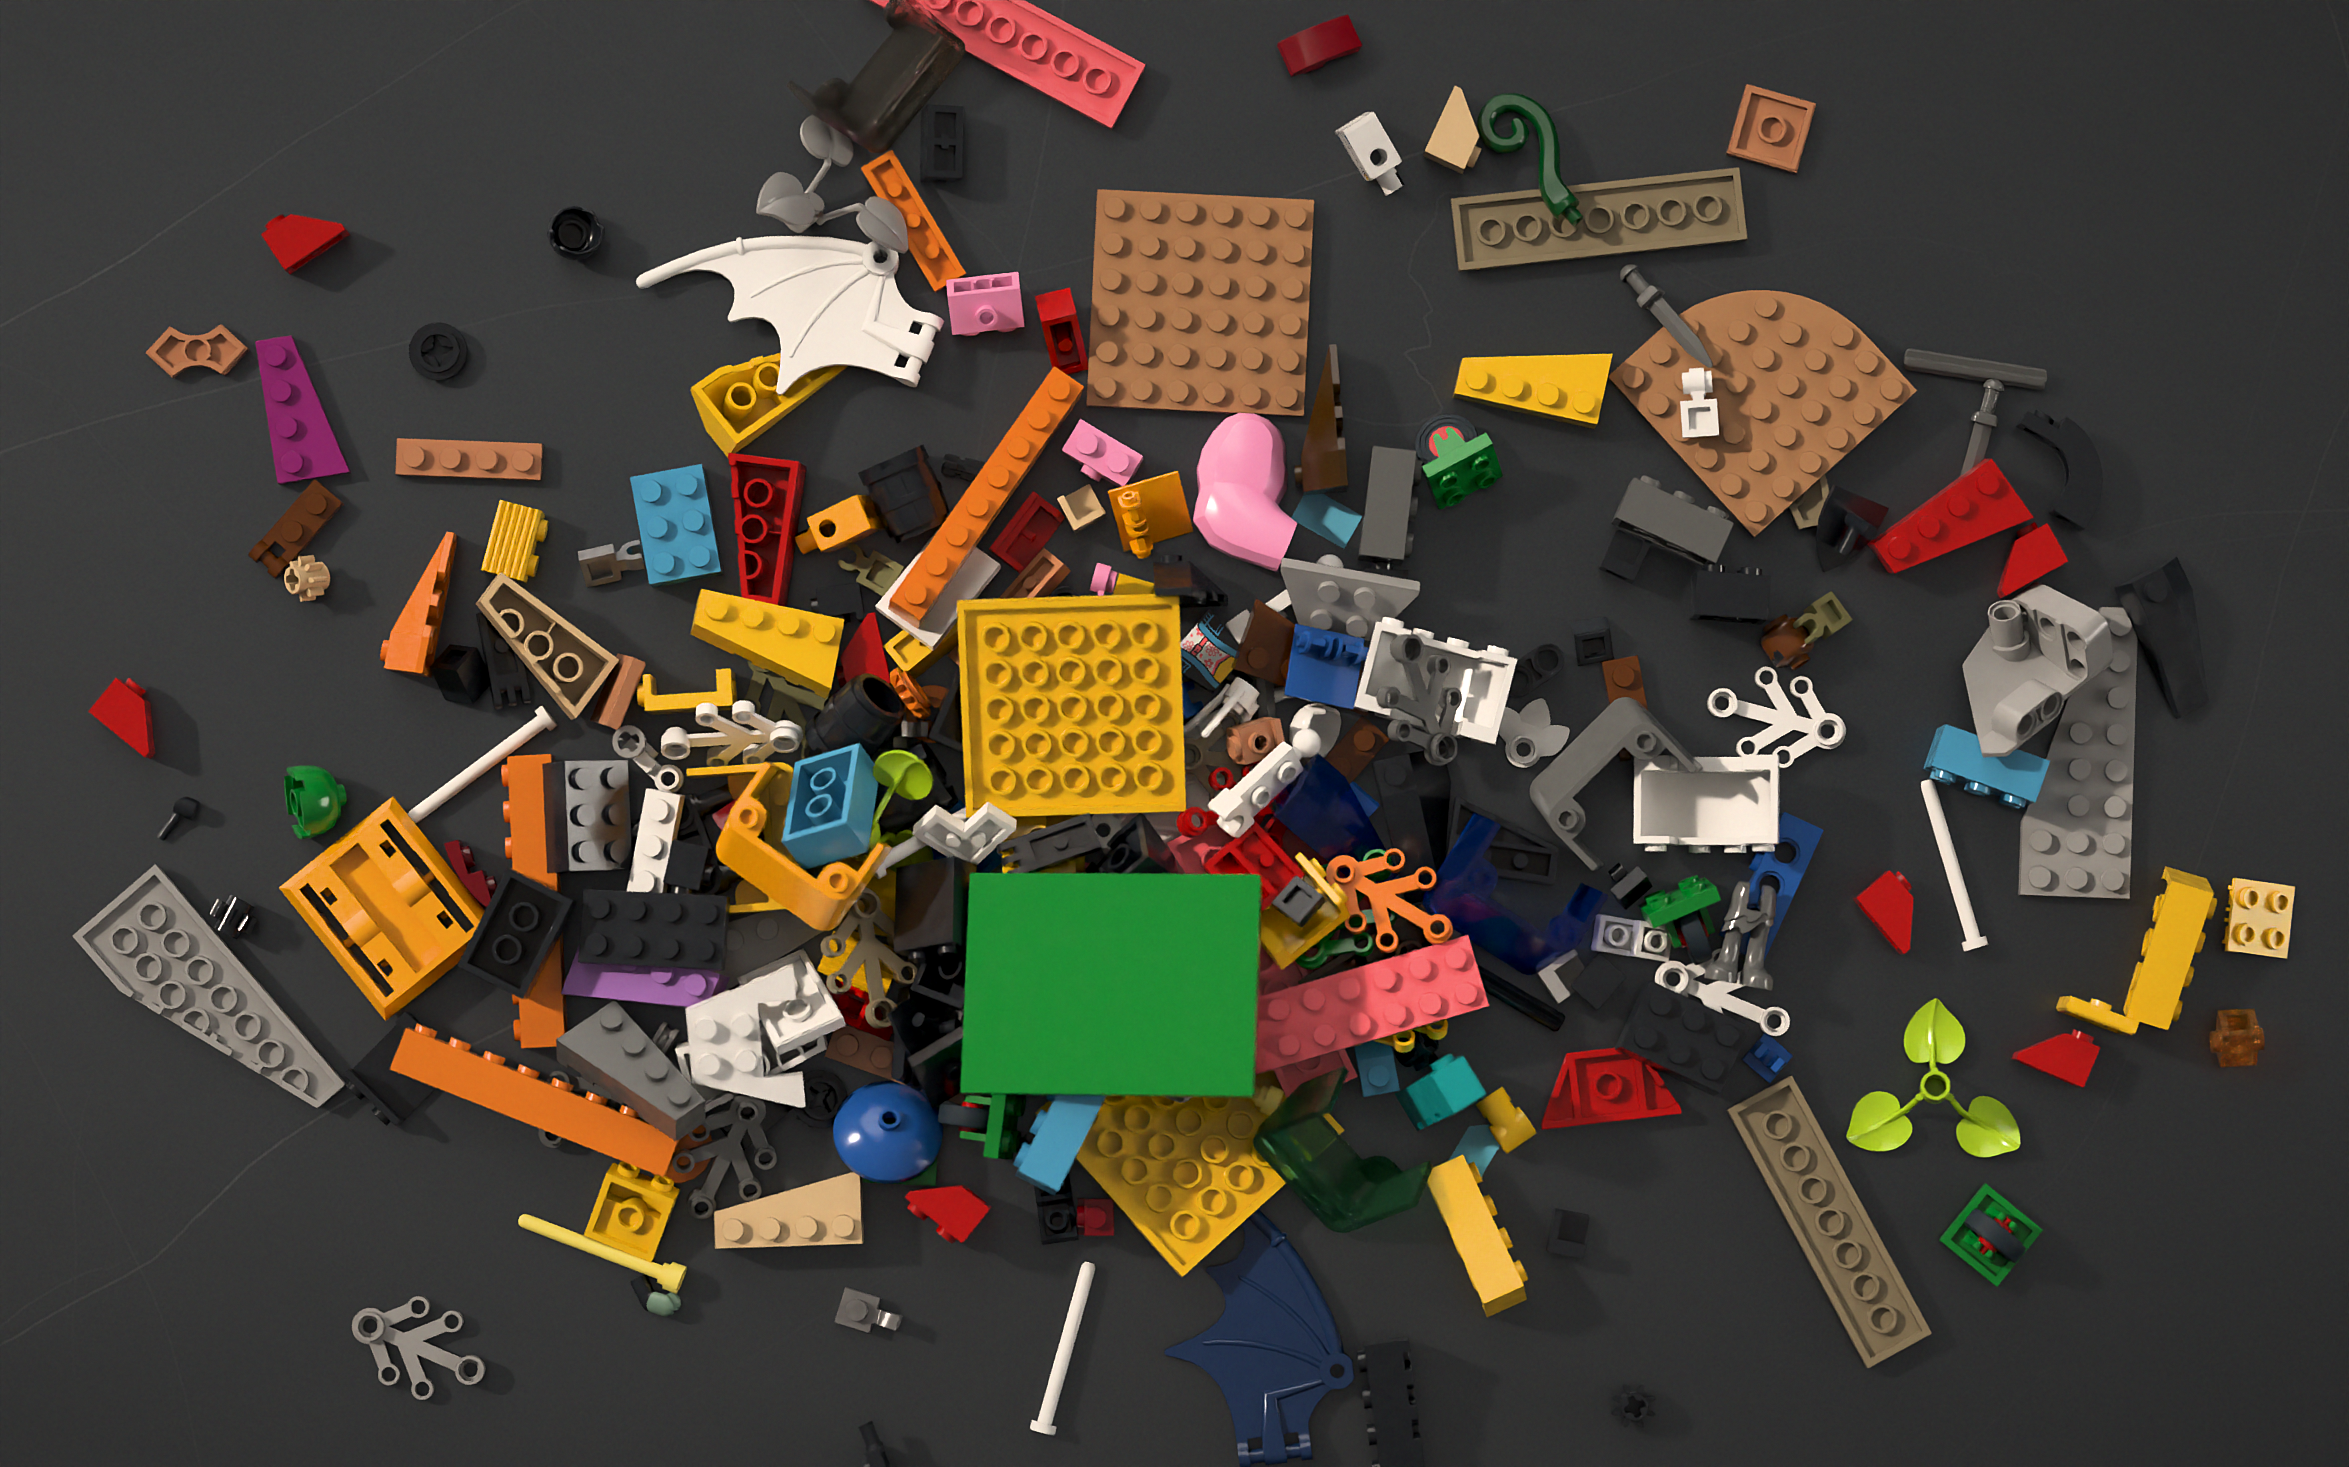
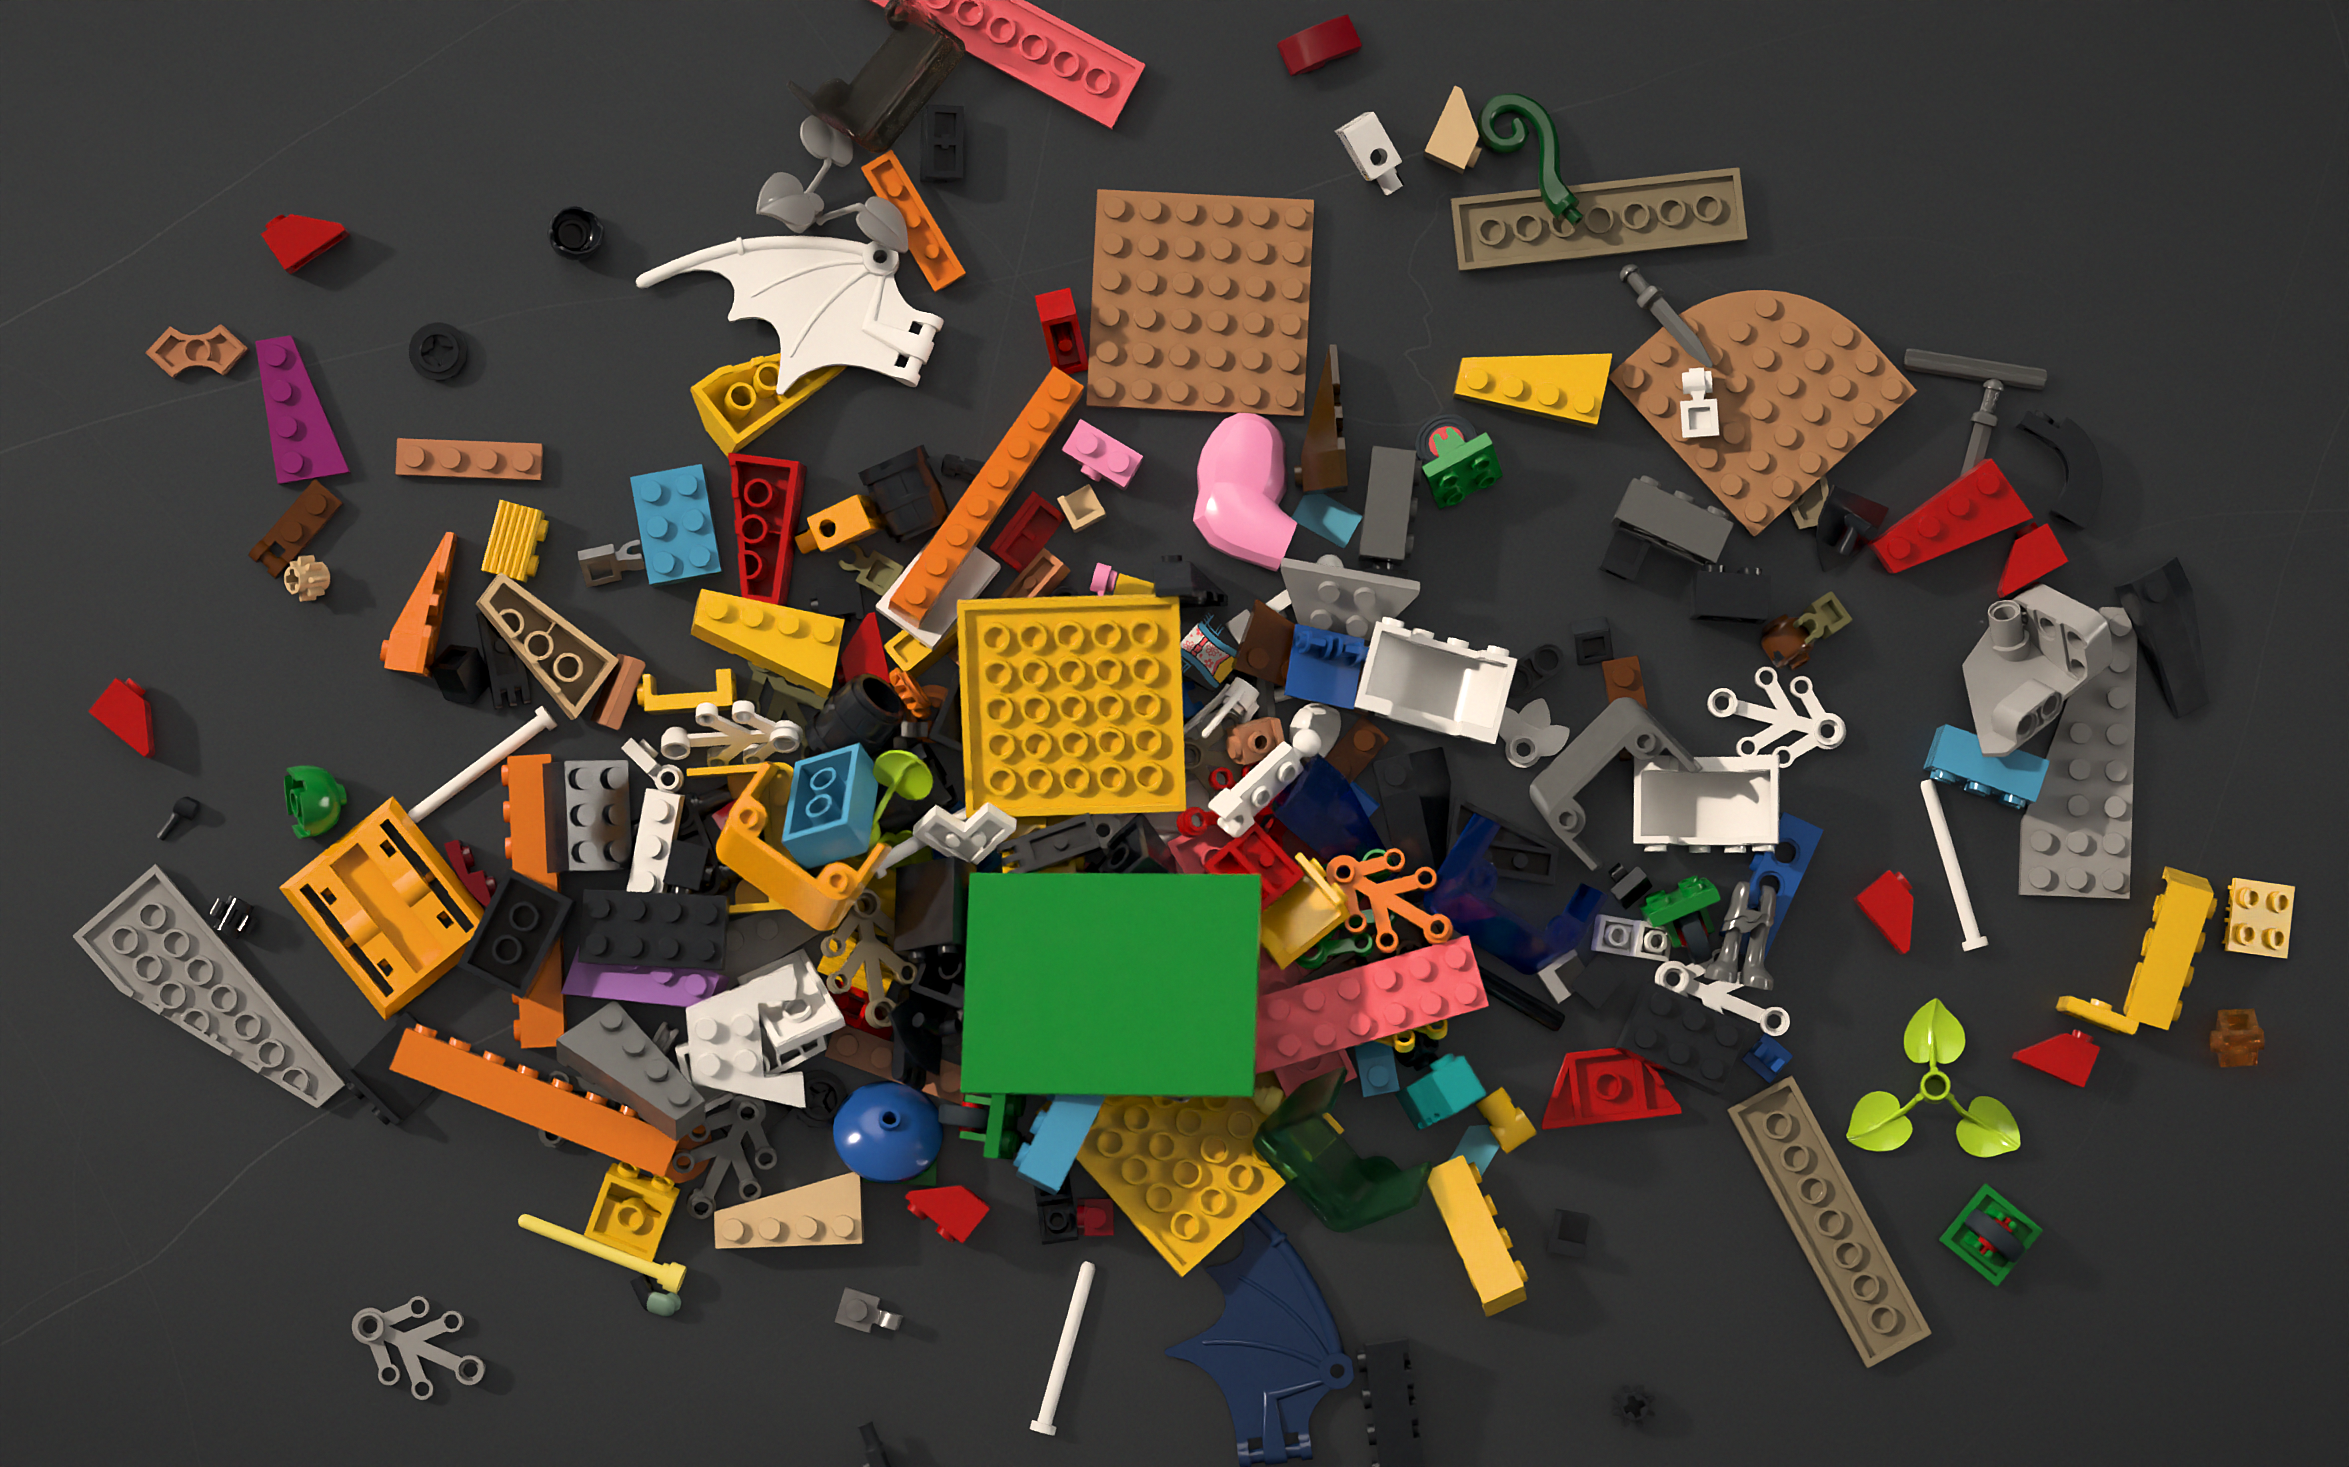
(625, 752): light grey bush -> none
(940, 1068): black plate -> none
(985, 304): bright pink brick -> none
(1150, 512): light orange hinge -> none
(1298, 901): black tile -> none
(1437, 742): dark grey plant -> none
(1771, 129): nougat tile -> none

